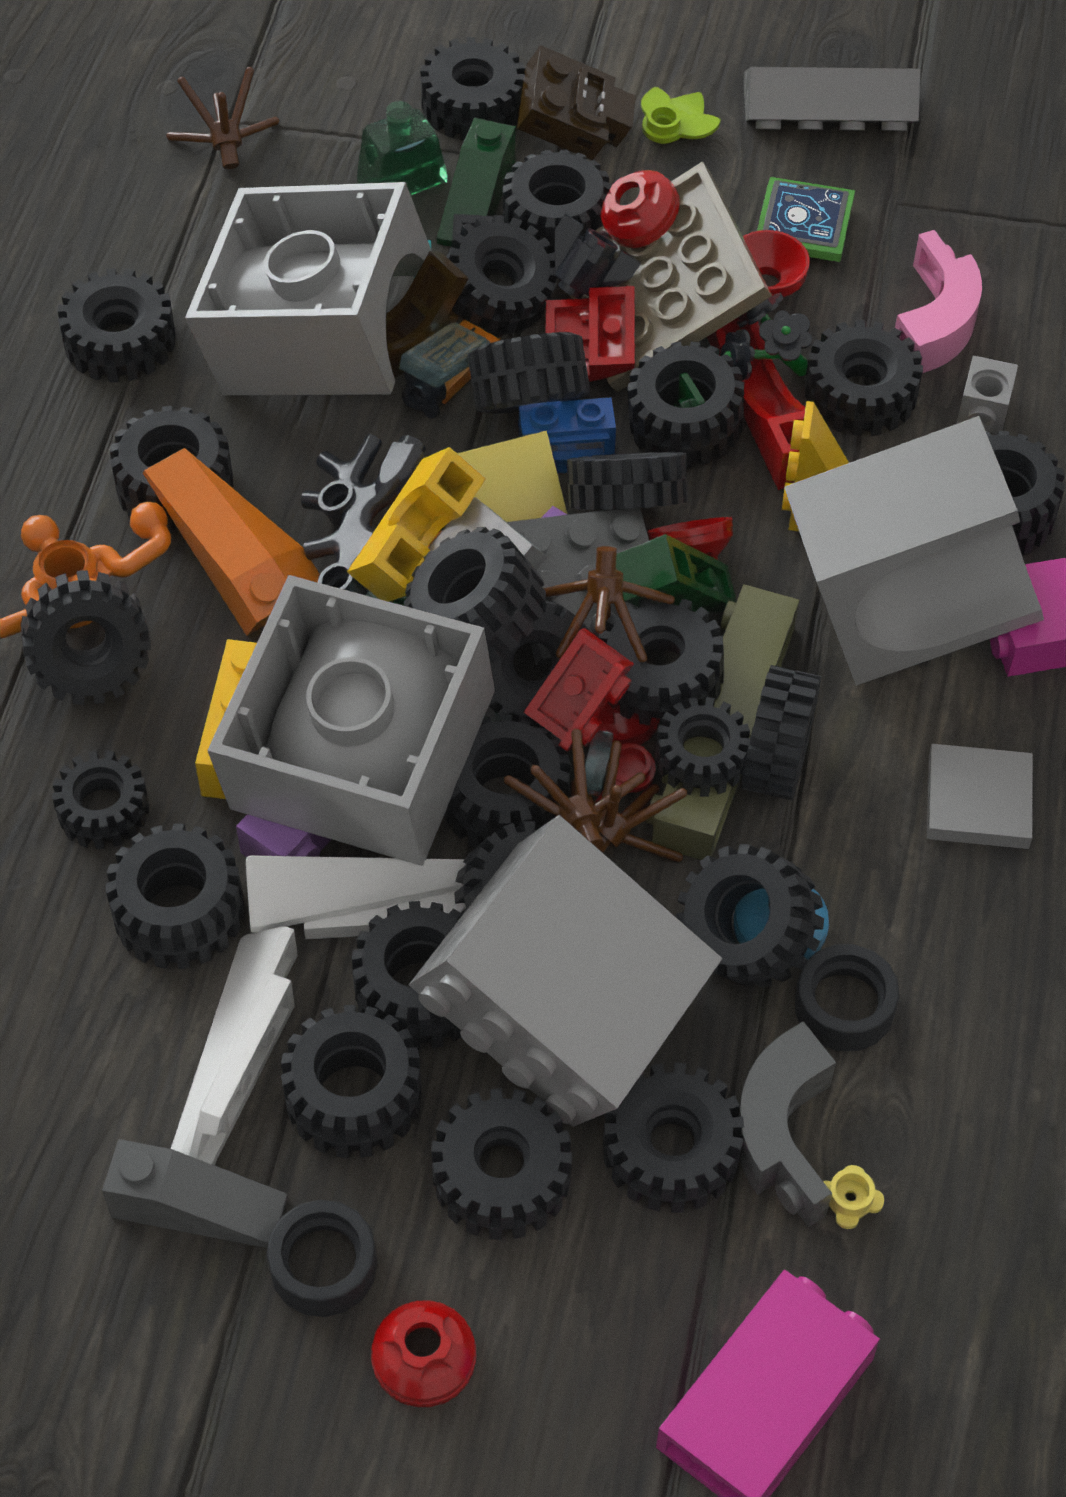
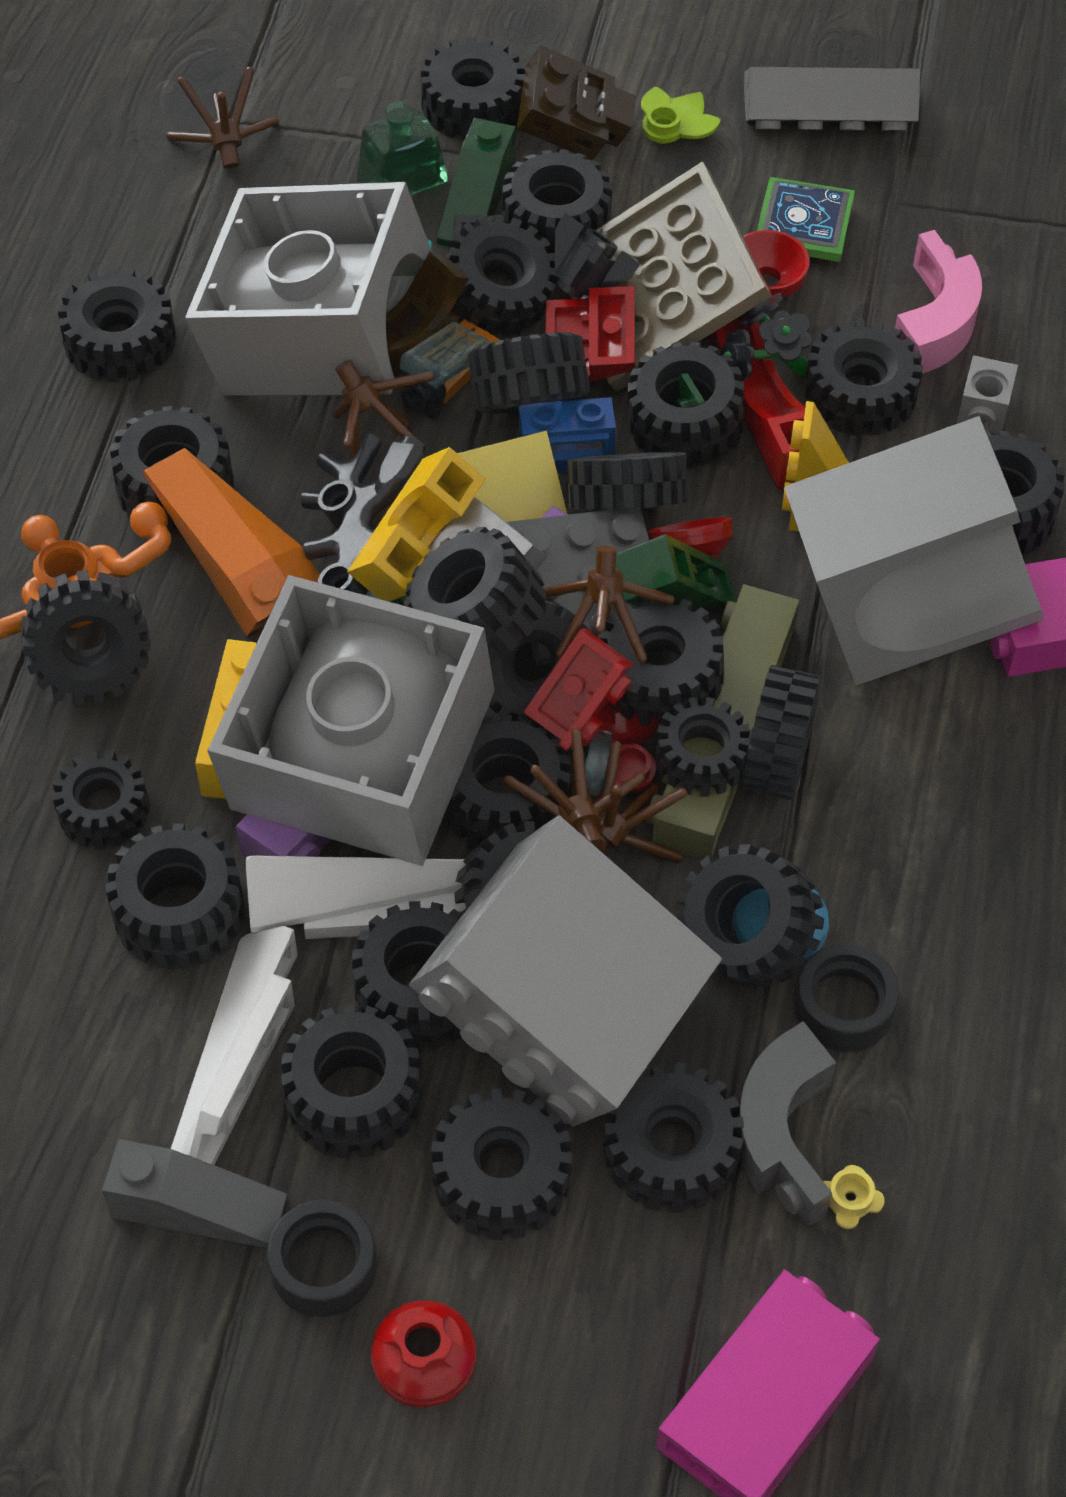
(364, 394): none -> reddish brown plant
(647, 216): red piece -> none
(980, 796): light grey tile -> none

